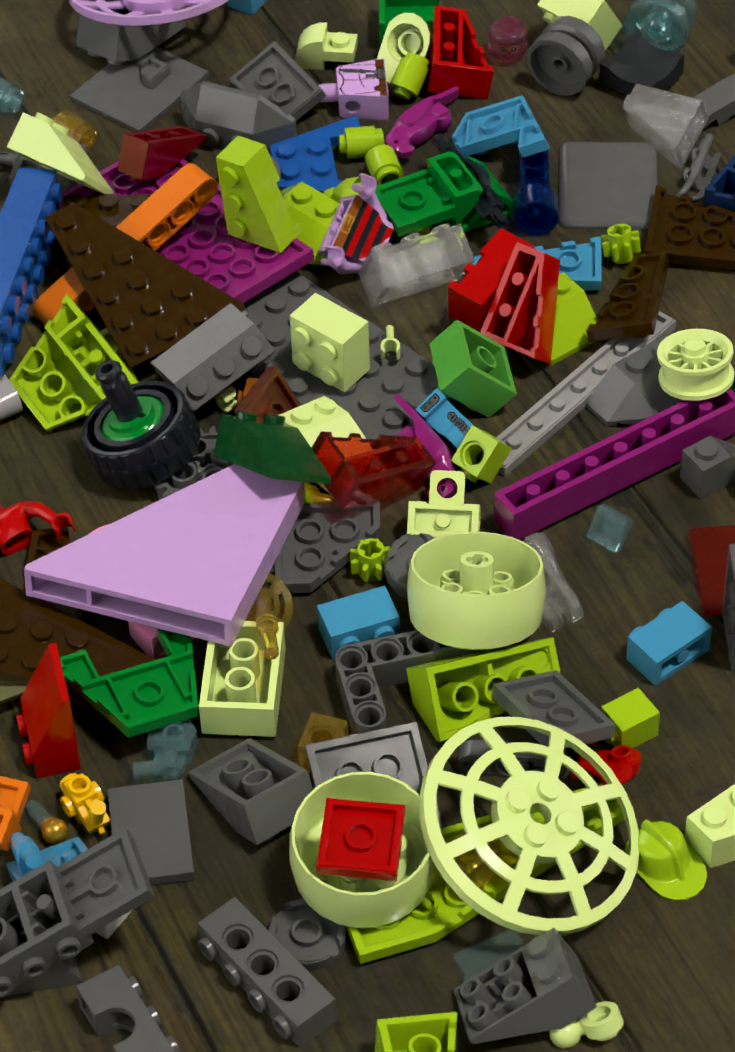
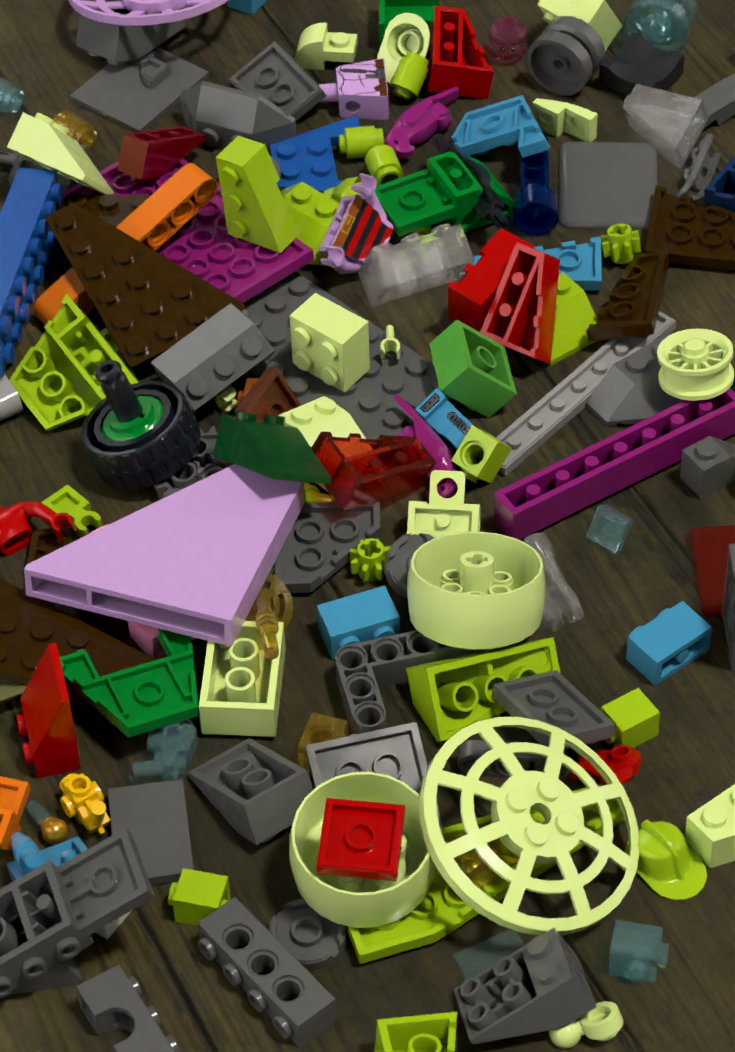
(71, 502): none -> lime plate
(197, 895): none -> lime brick
(560, 117): none -> yellowish green slope
(637, 951): none -> clear light blue brick

